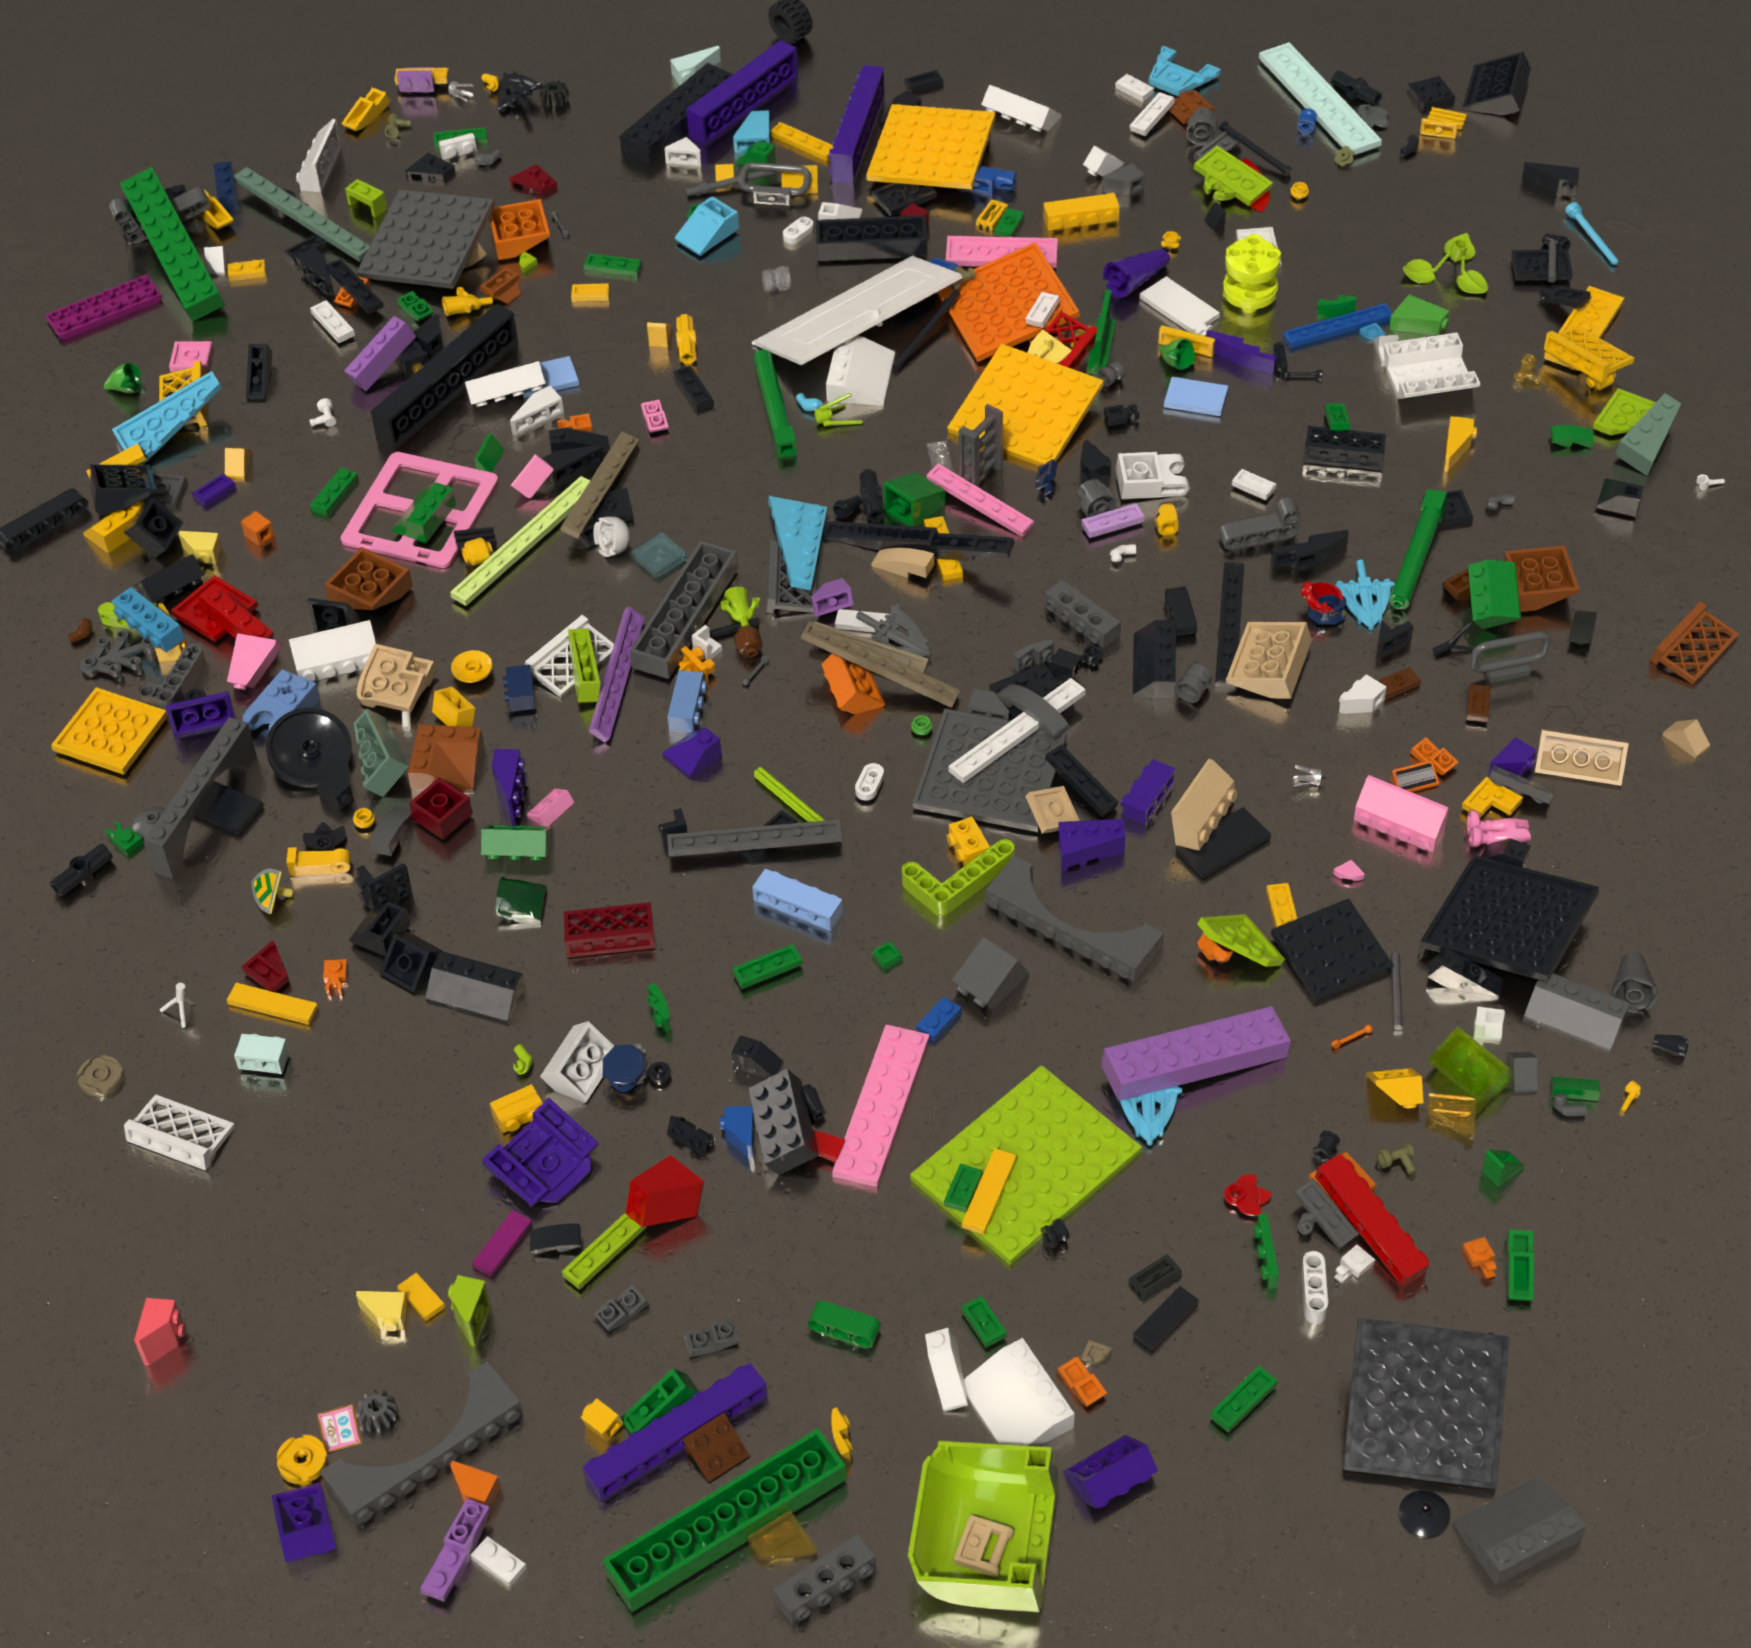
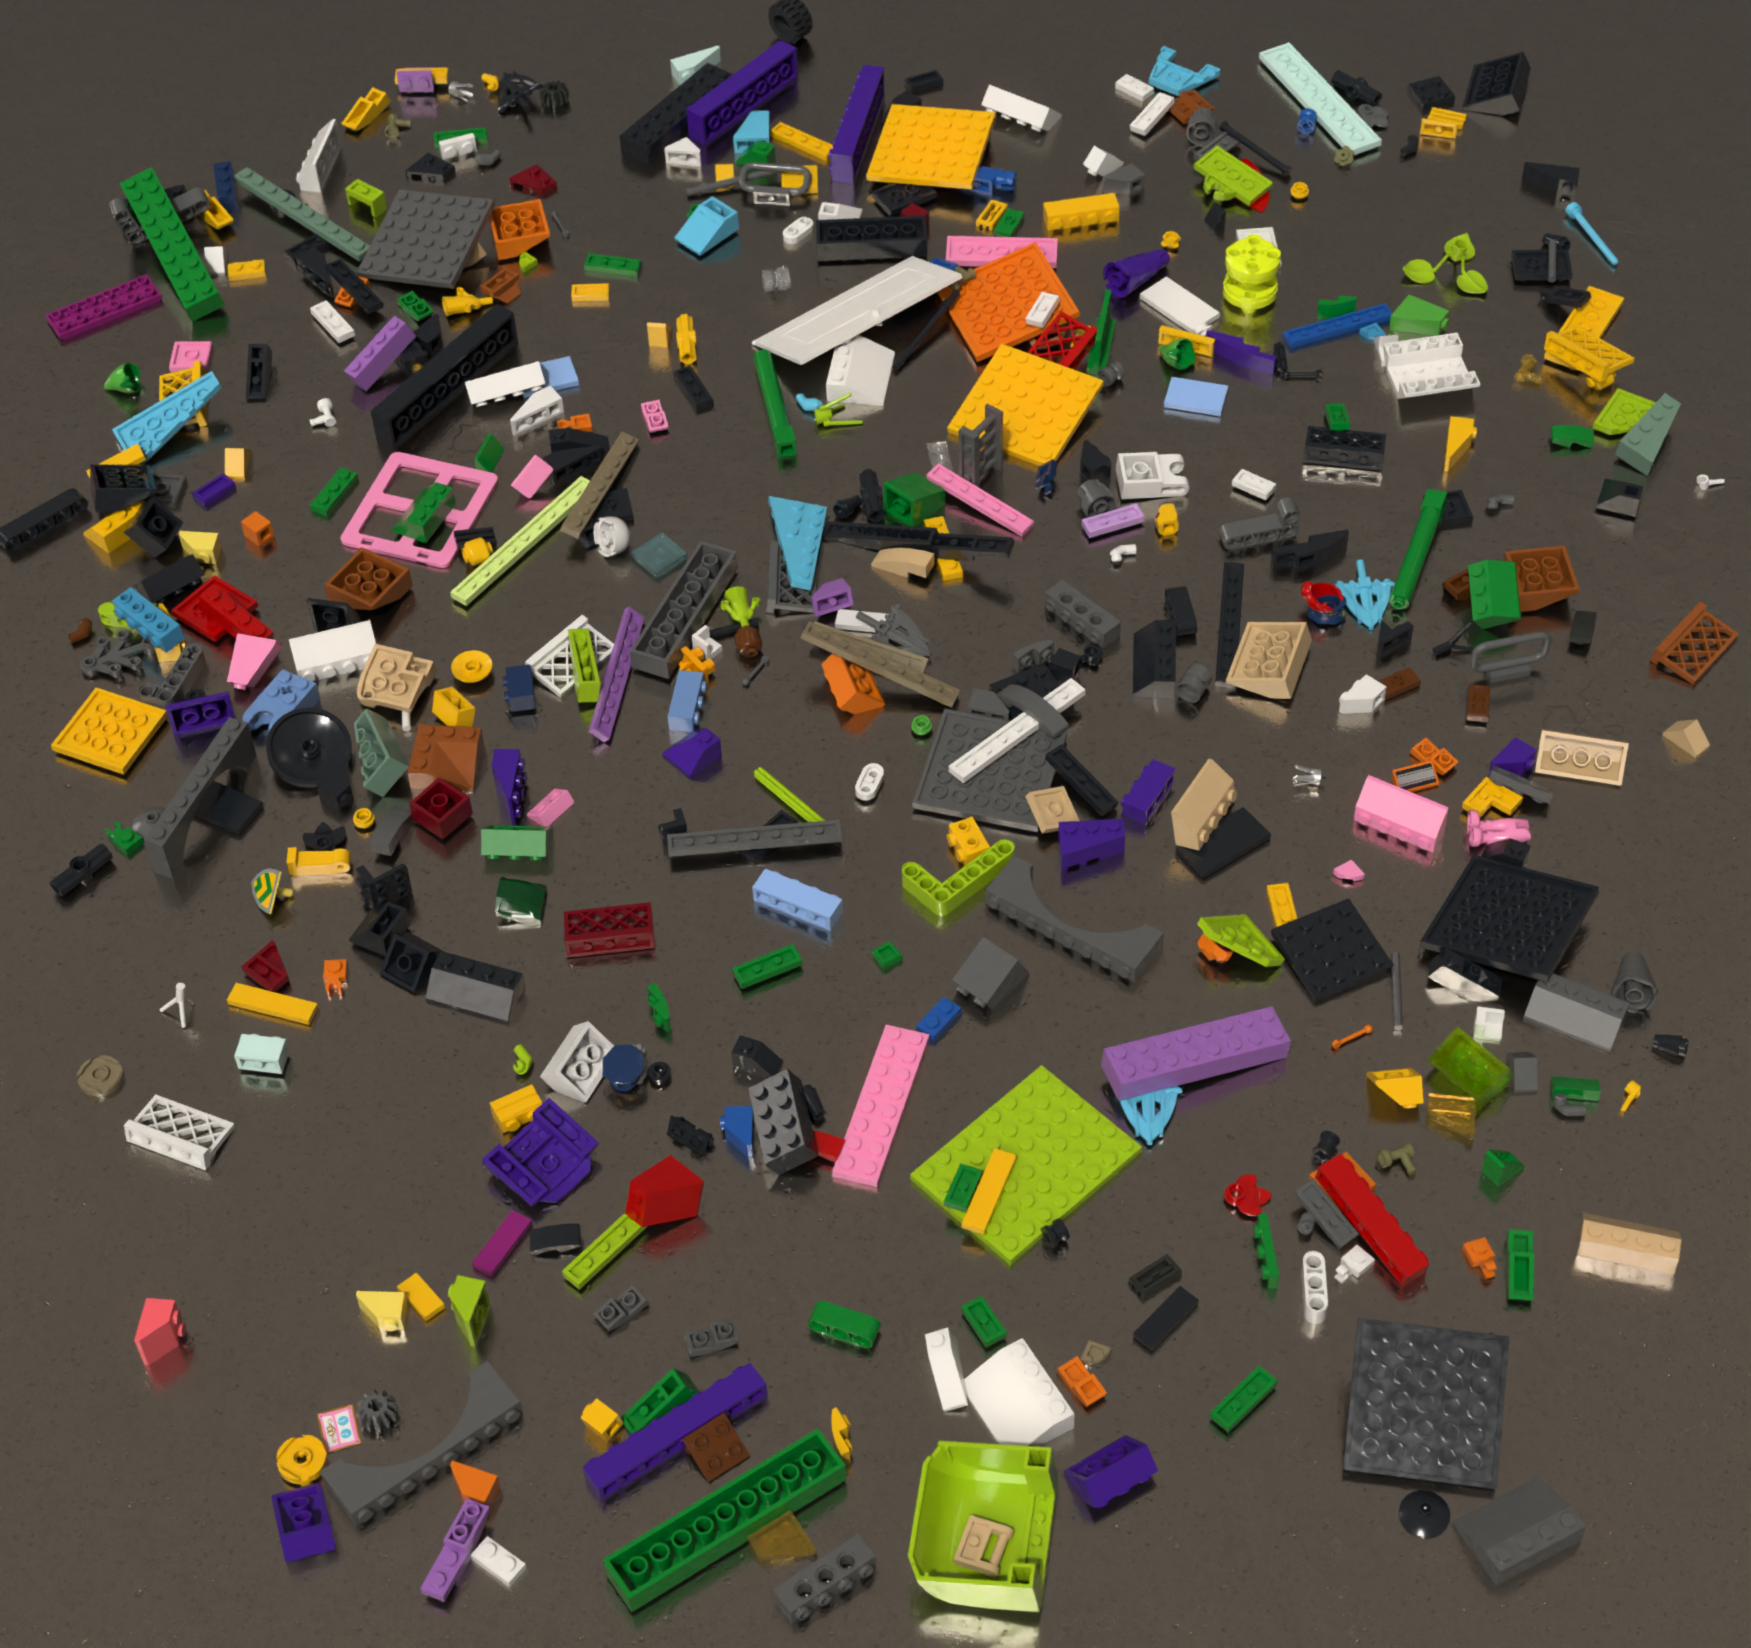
(1048, 348): light yellow shield -> none
(1118, 414): black plate -> none
(1629, 1243): none -> tan slope

